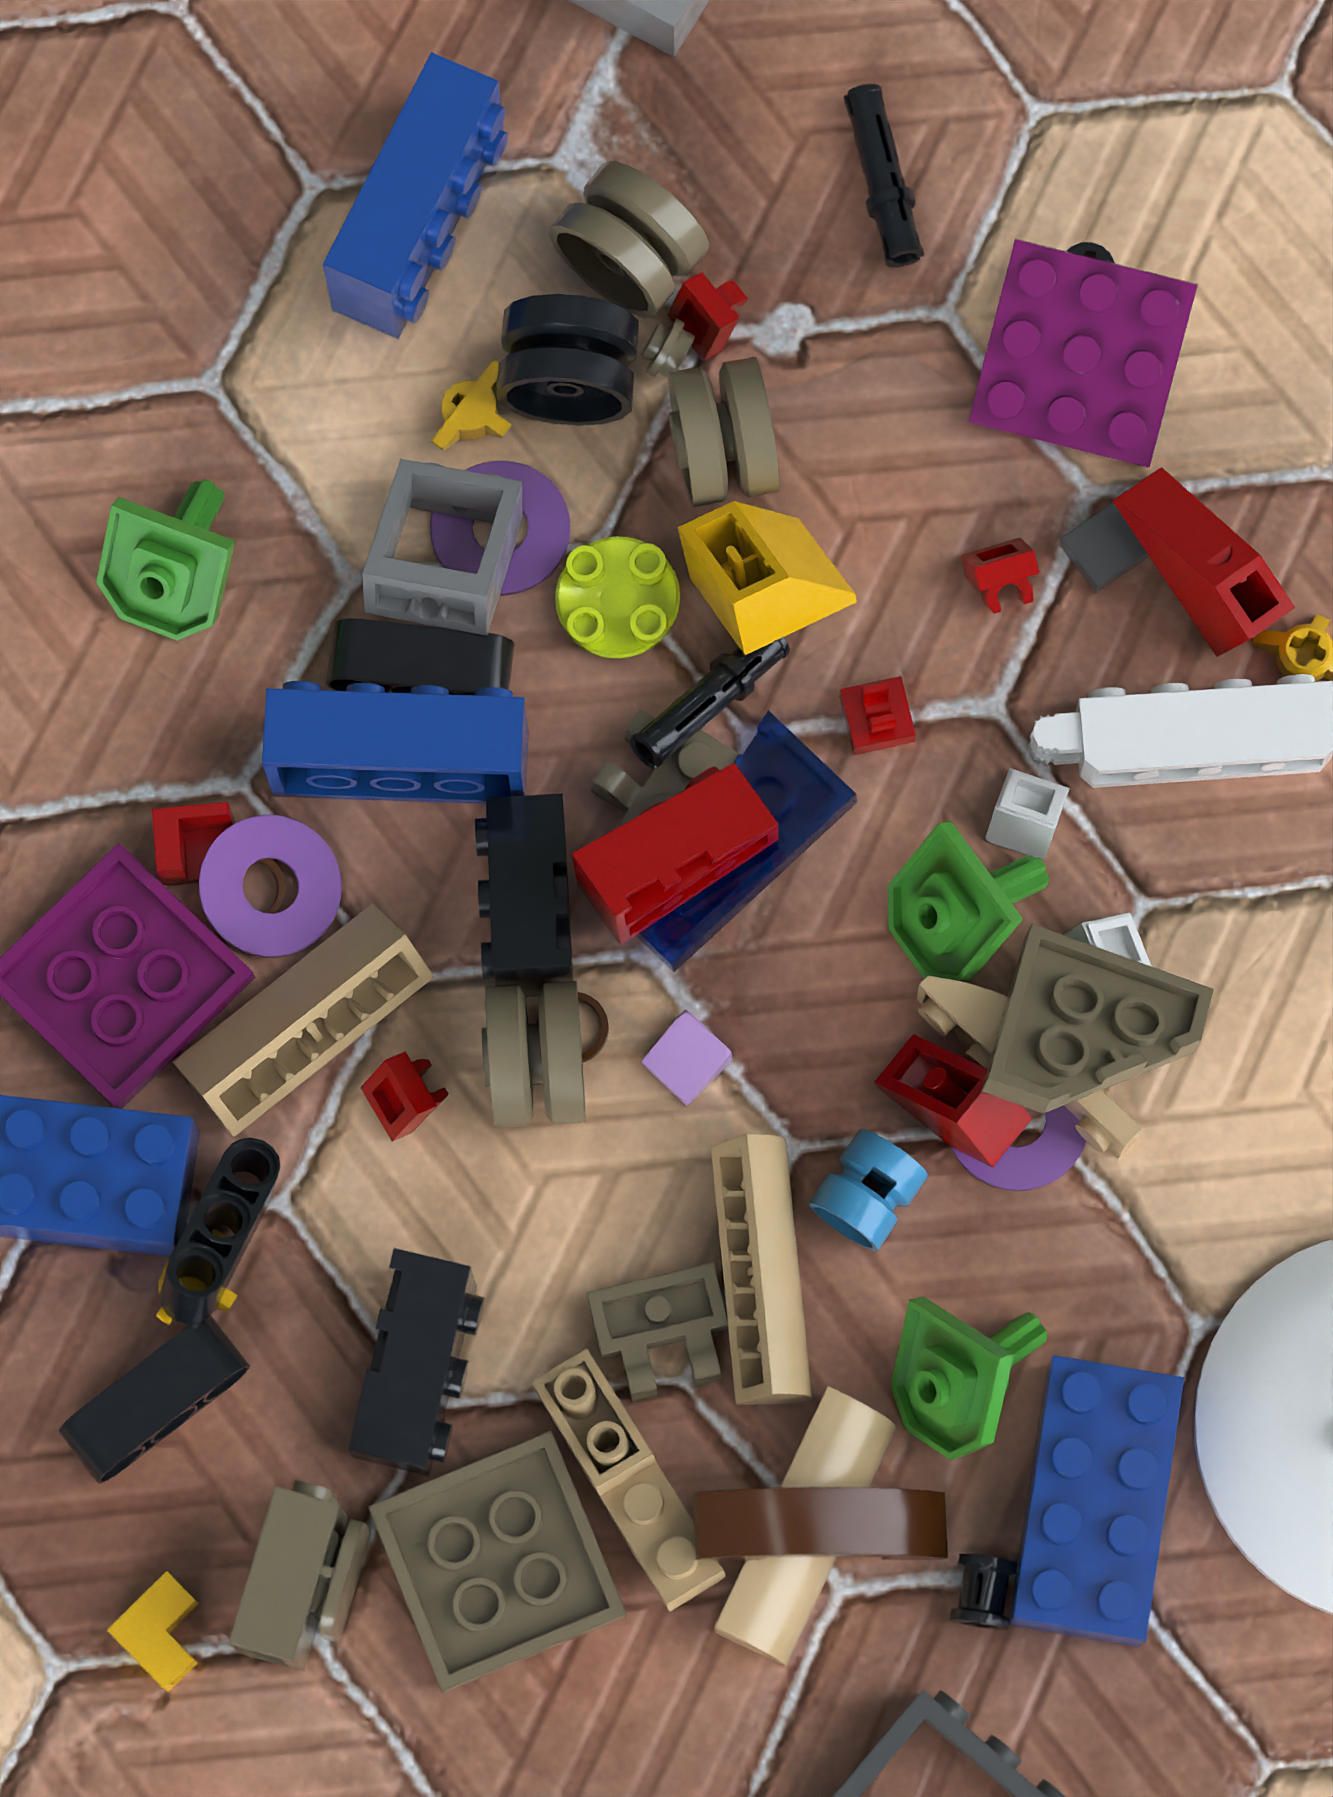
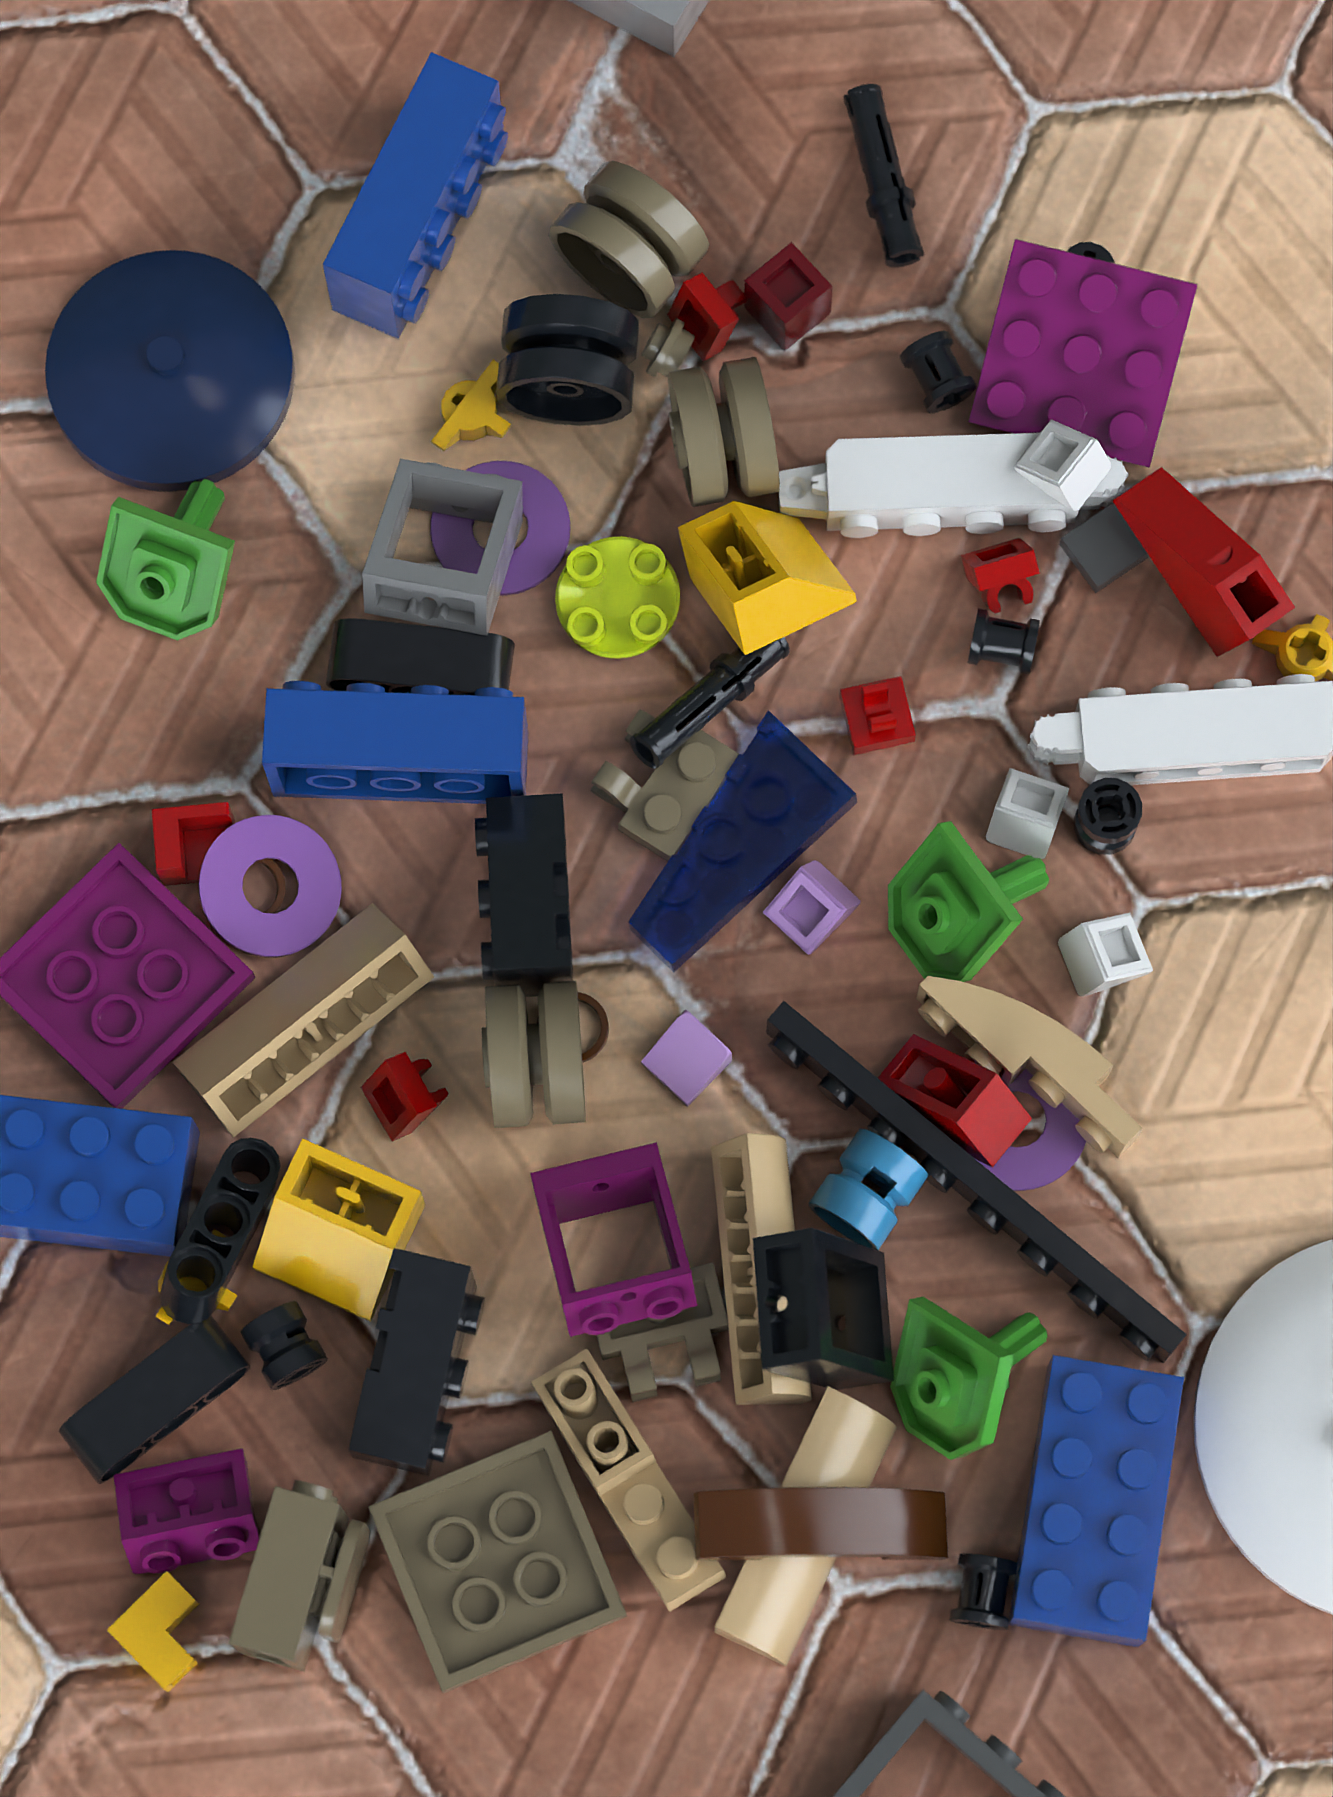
(170, 370): none -> dark blue dish
(186, 1512): none -> magenta bracket
(284, 1345): none -> black wheel
(337, 1229): none -> yellow slope
(625, 1181): none -> magenta window
(673, 851): red wedge -> none
(788, 296): none -> dark red panel
(811, 906): none -> lavender slope
(823, 1283): none -> black window
(930, 485): none -> white hinge
(941, 391): none -> black bush
(991, 1200): none -> black plate
(1003, 641): none -> black bush
(1064, 464): none -> white slope
(1087, 1022): dark tan plate -> none
(1103, 828): none -> black wheel

